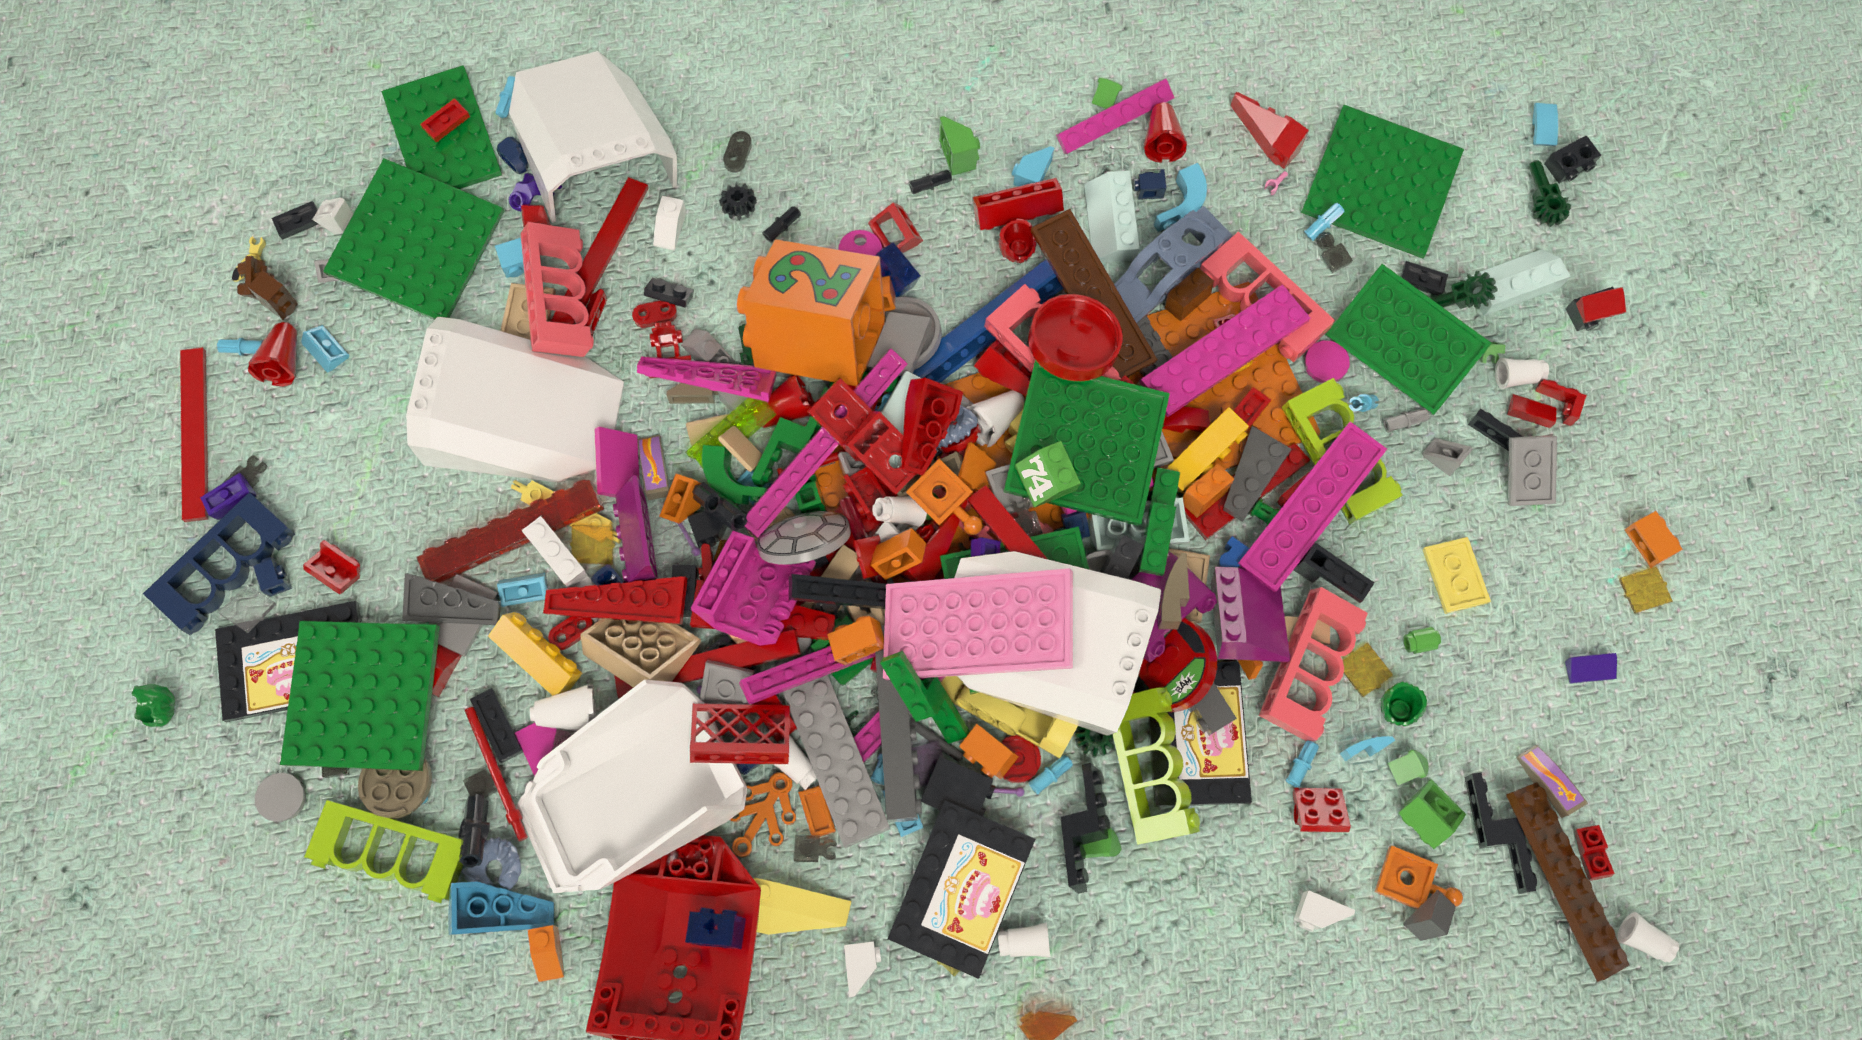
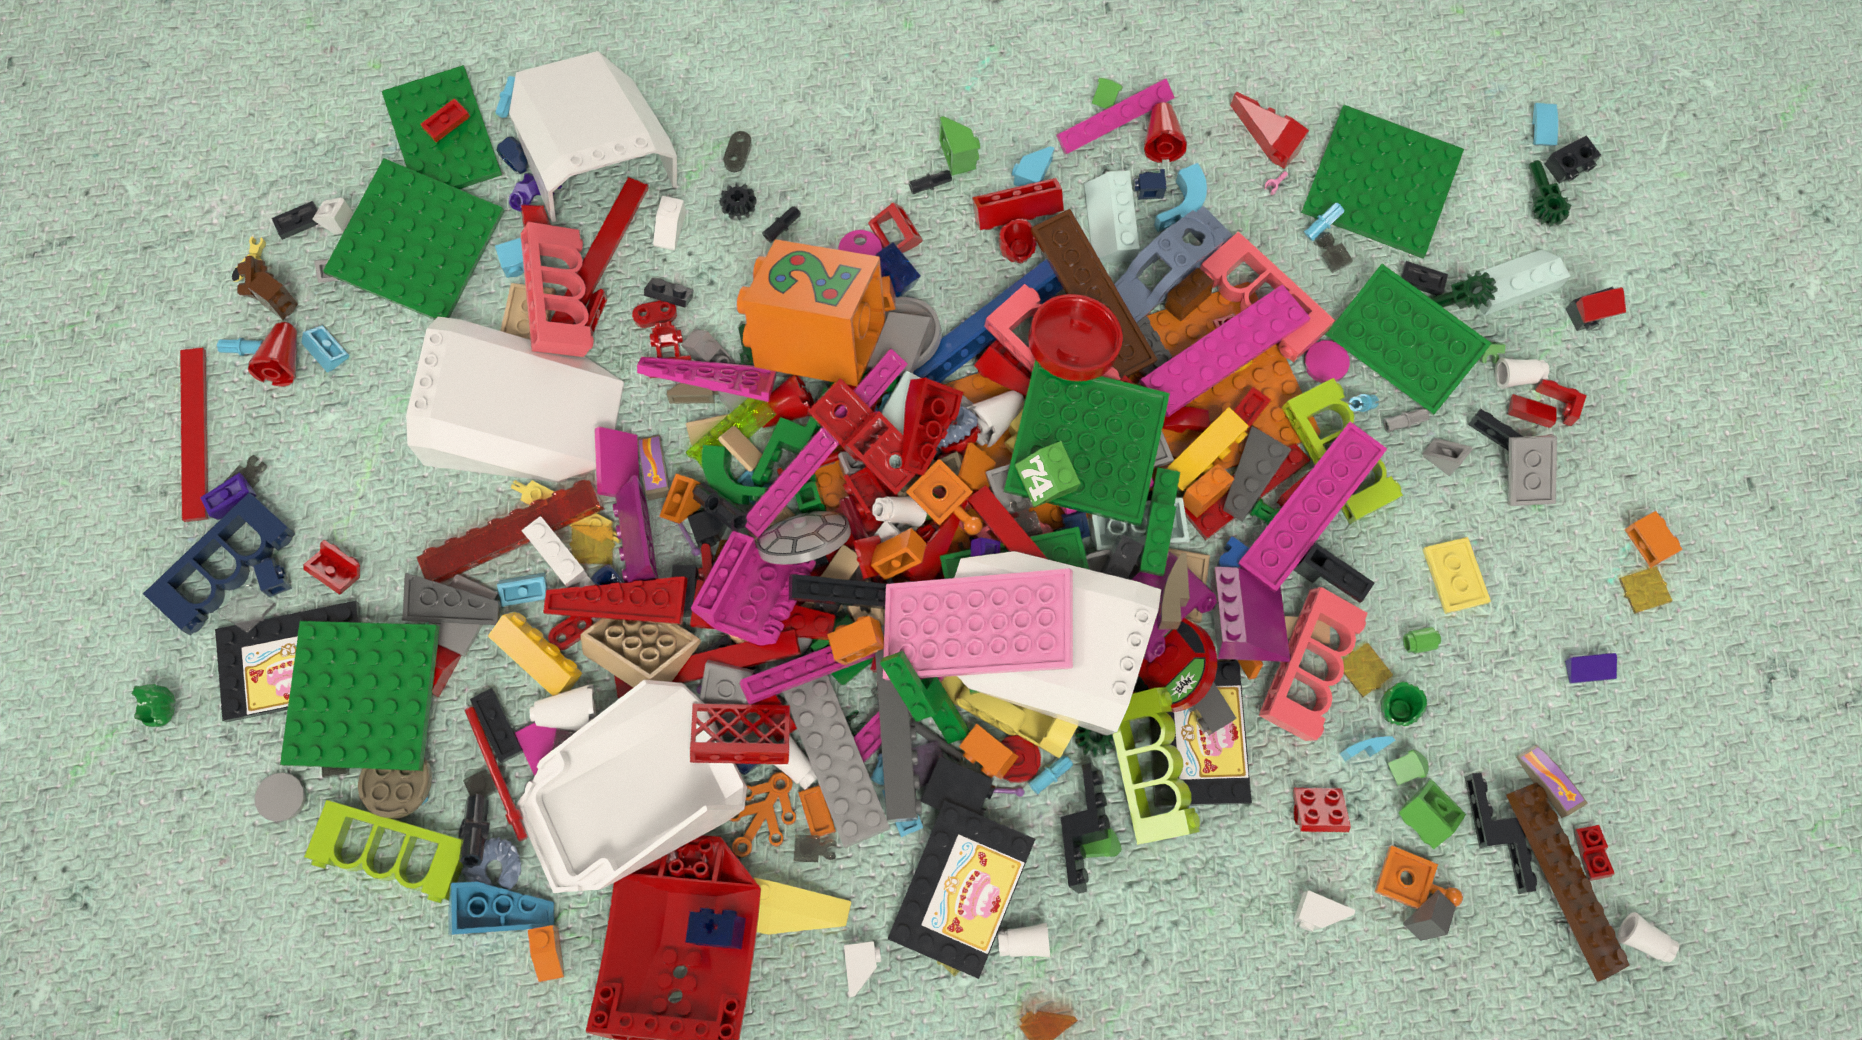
(1302, 763): medium azure axle -> none

